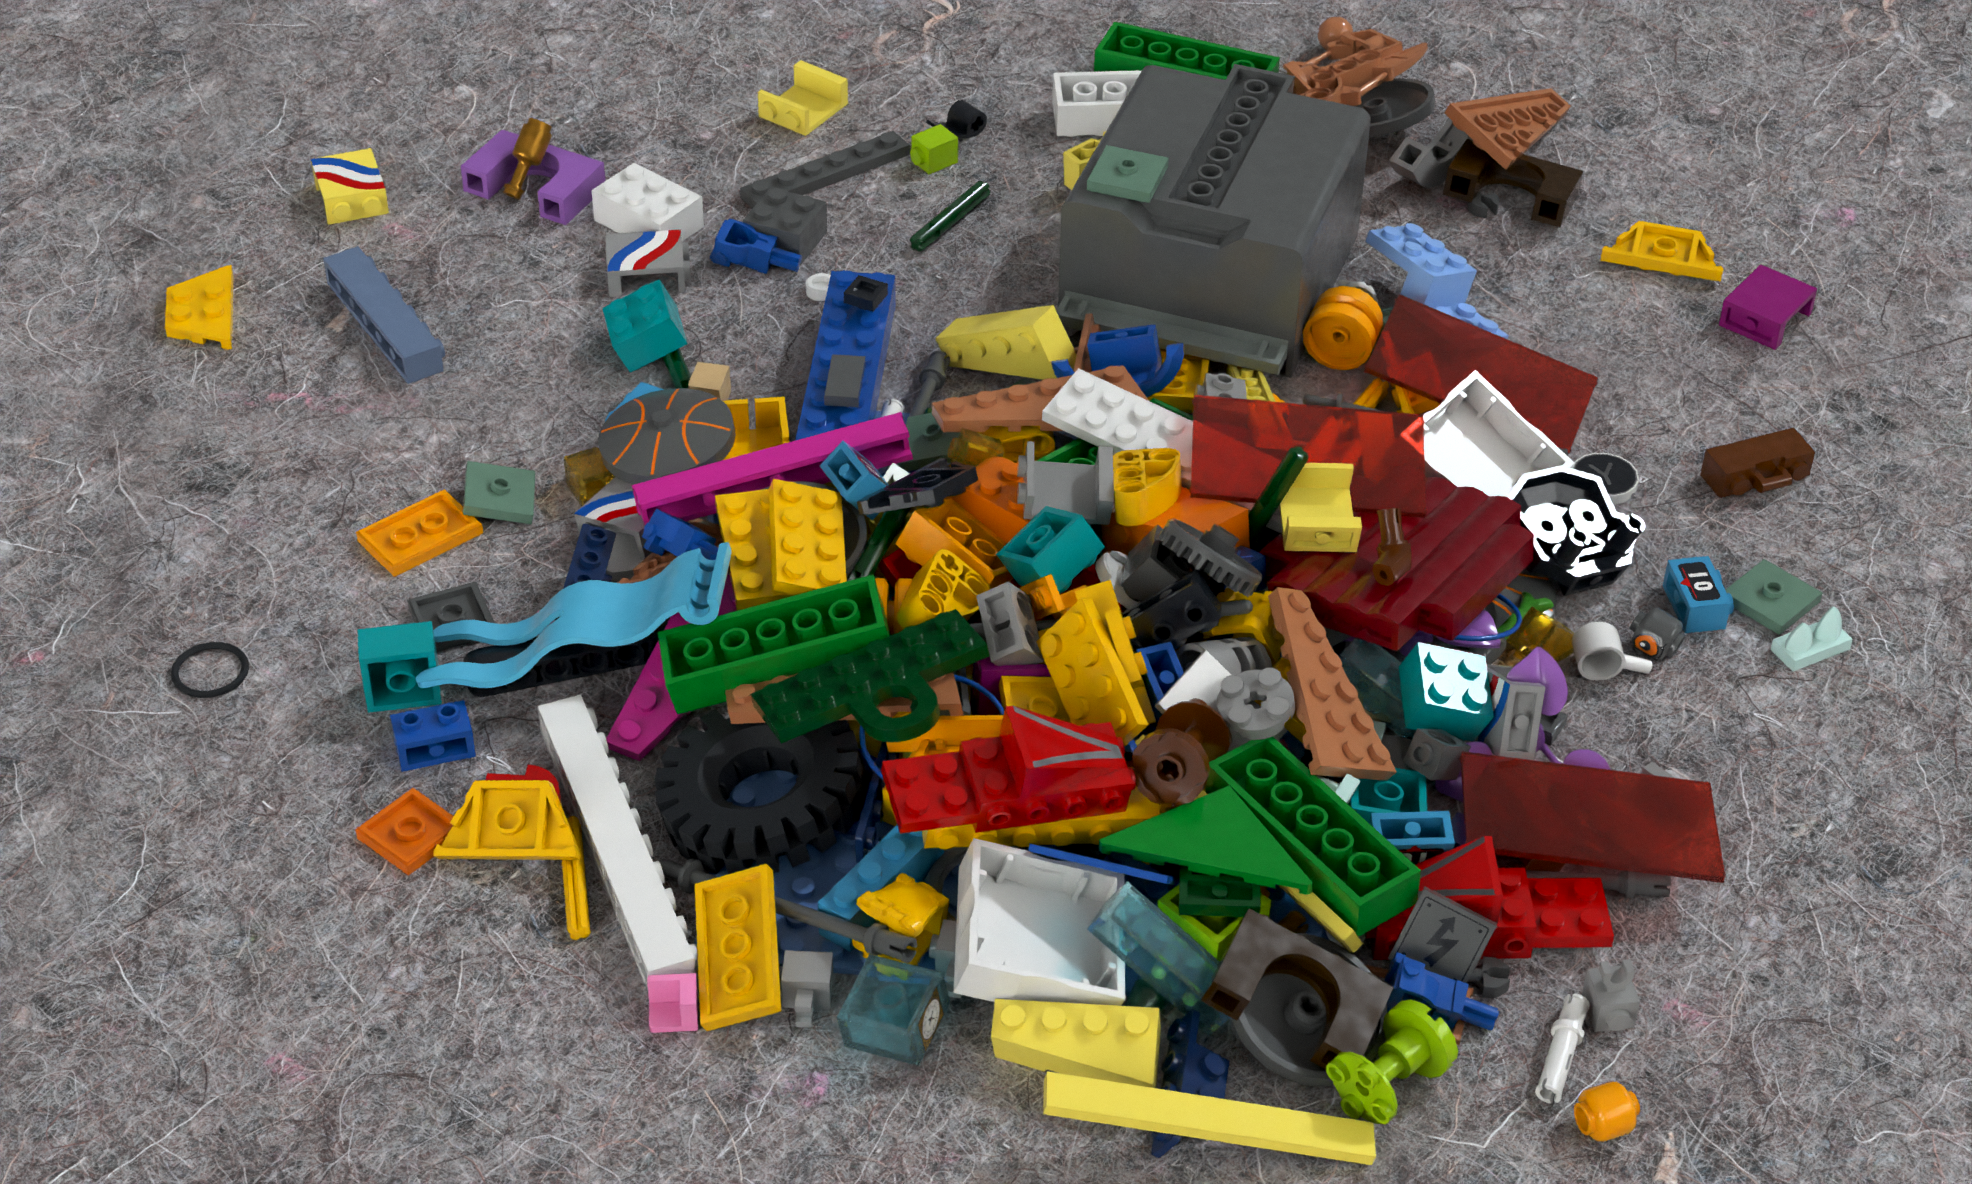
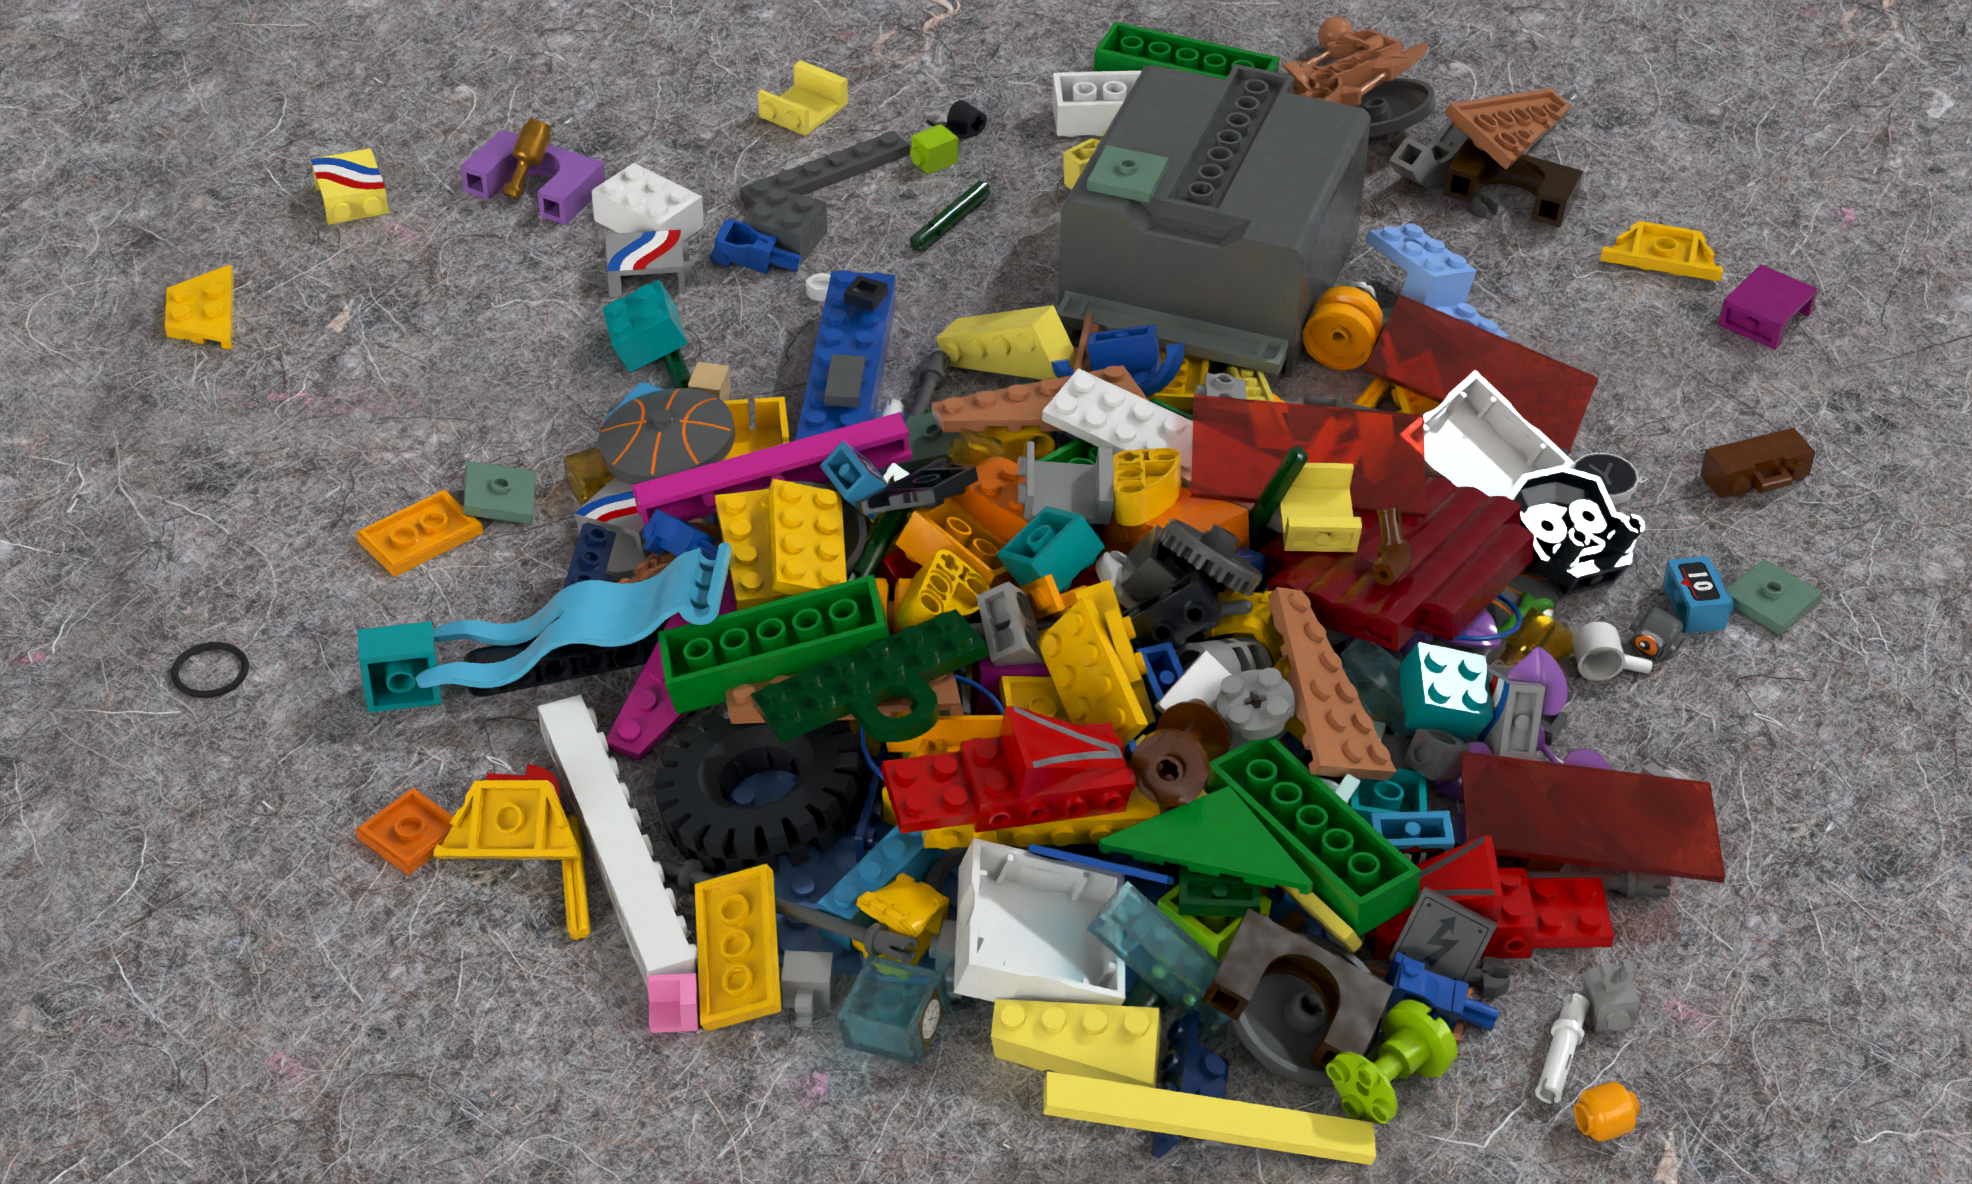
(384, 314): sand blue brick -> none
(433, 735): blue brick -> none
(448, 606): dark grey tile -> none
(1812, 642): light aqua tile -> none

